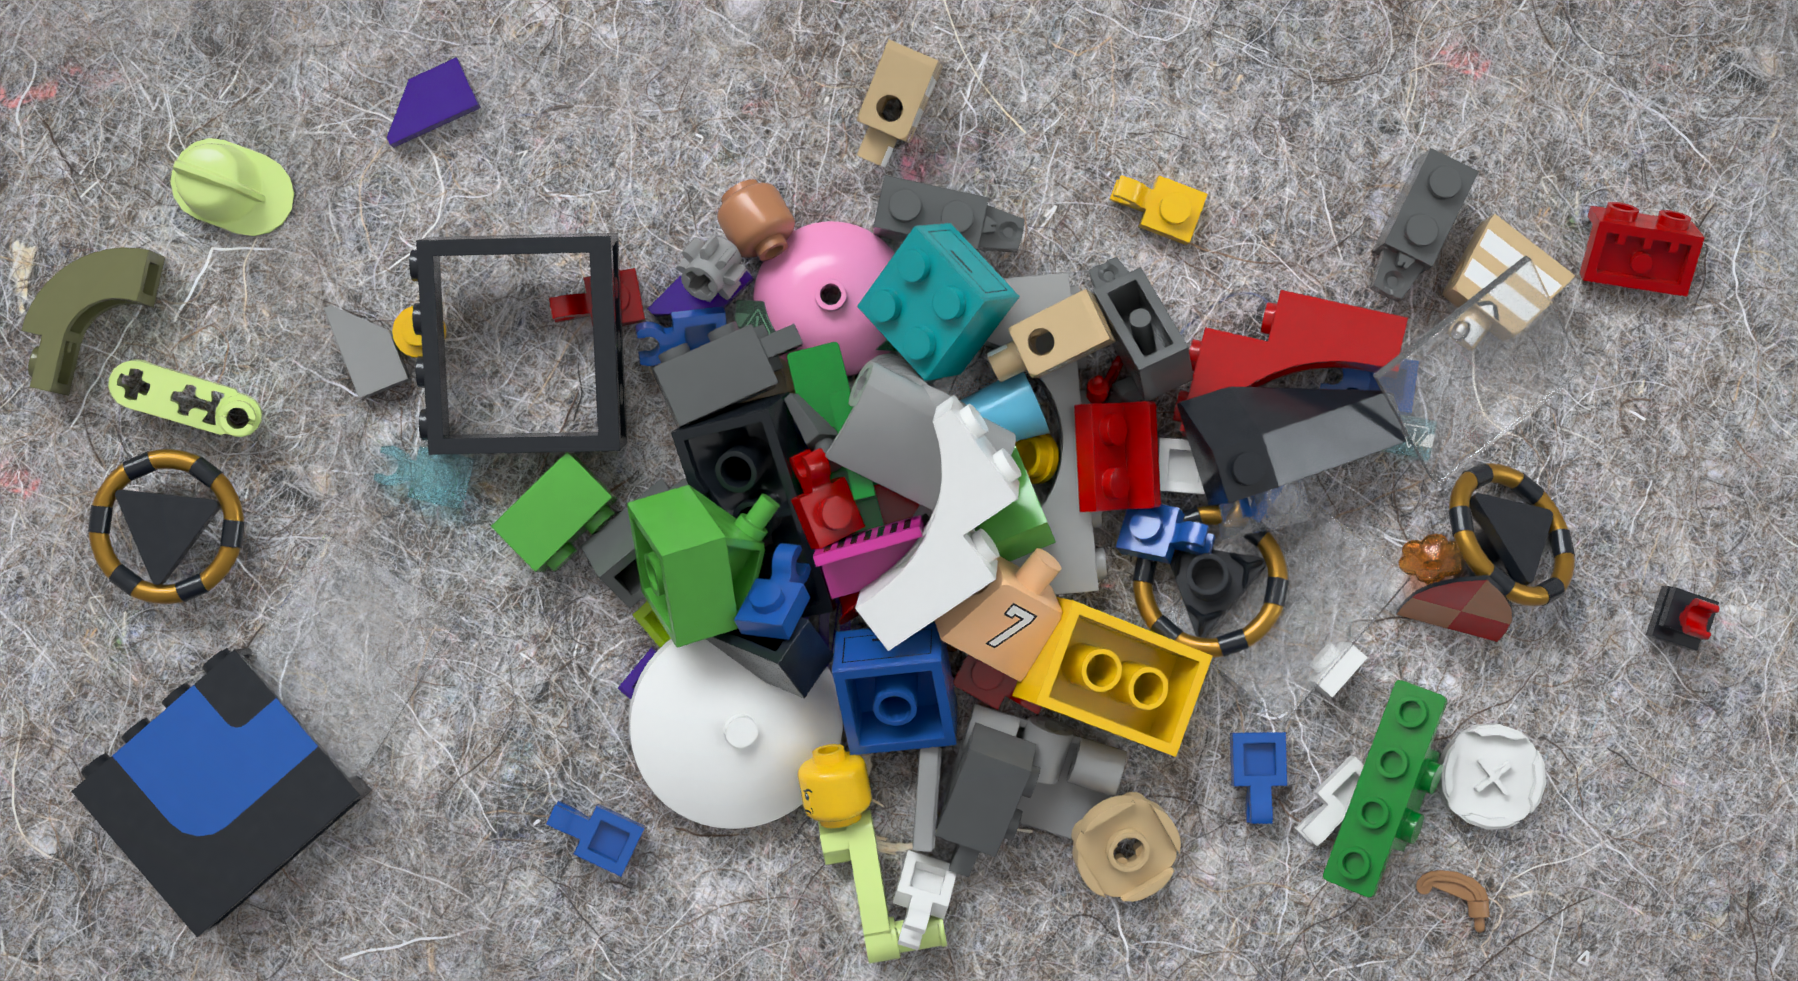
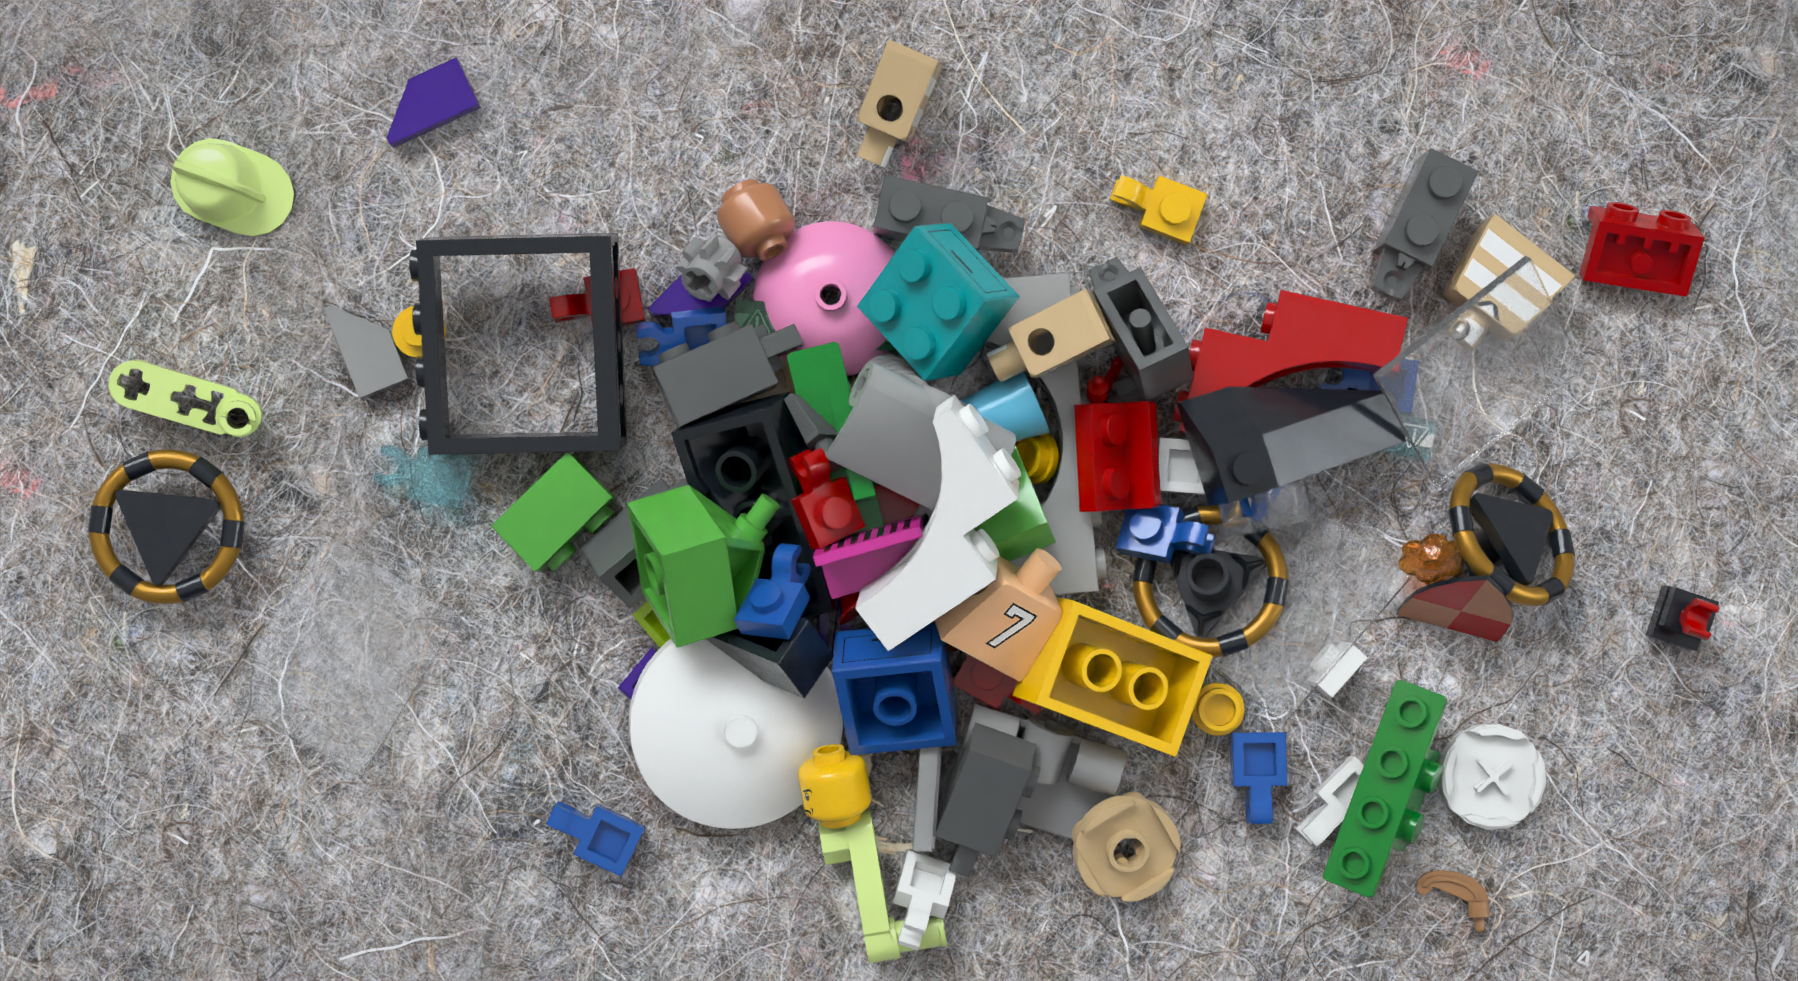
(76, 299): olive arch -> none
(217, 791): black panel -> none
(1218, 709): none -> yellow plate

